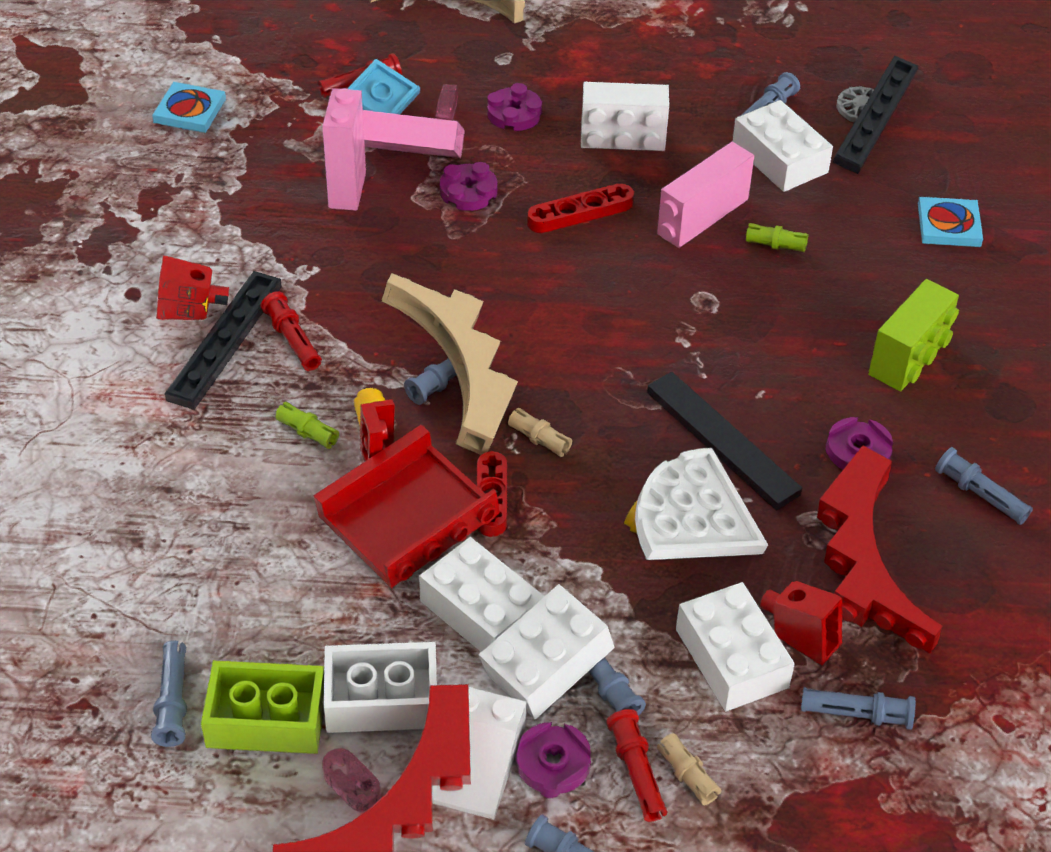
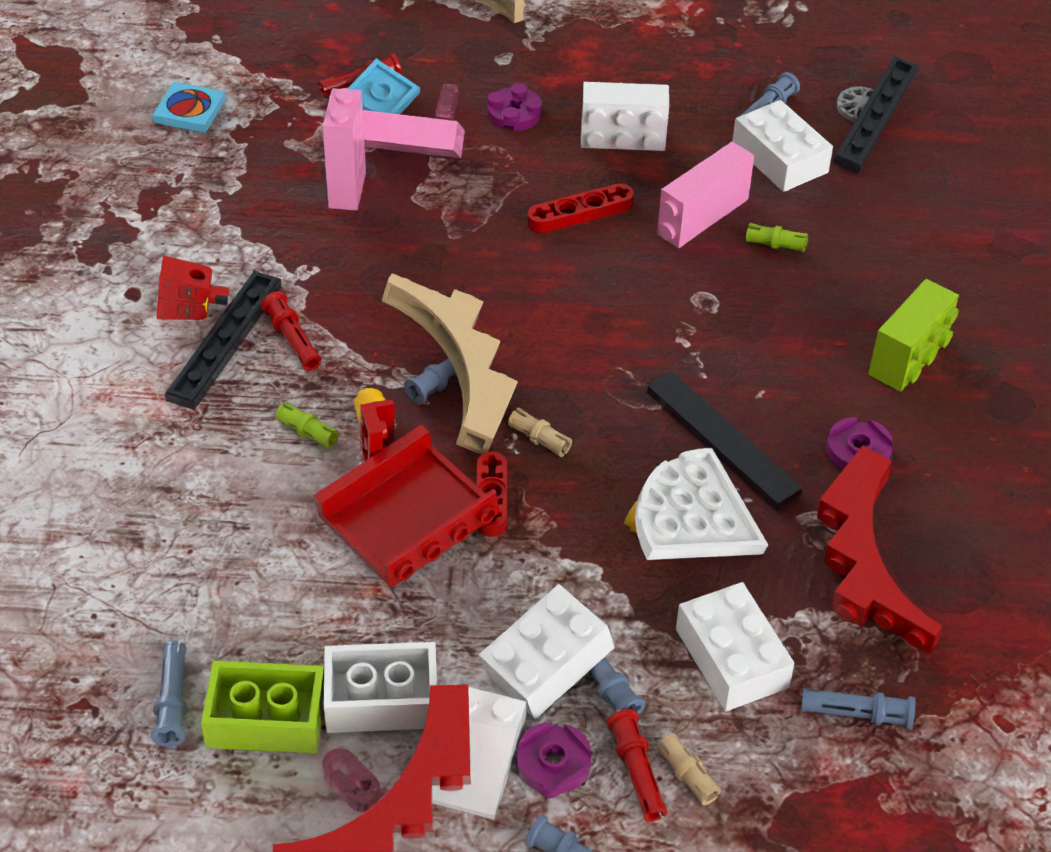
(457, 178): magenta plate -> none
(476, 593): white brick -> none
(806, 619): red torso -> none
(950, 221): tile -> none
(970, 477): sand blue pin -> none

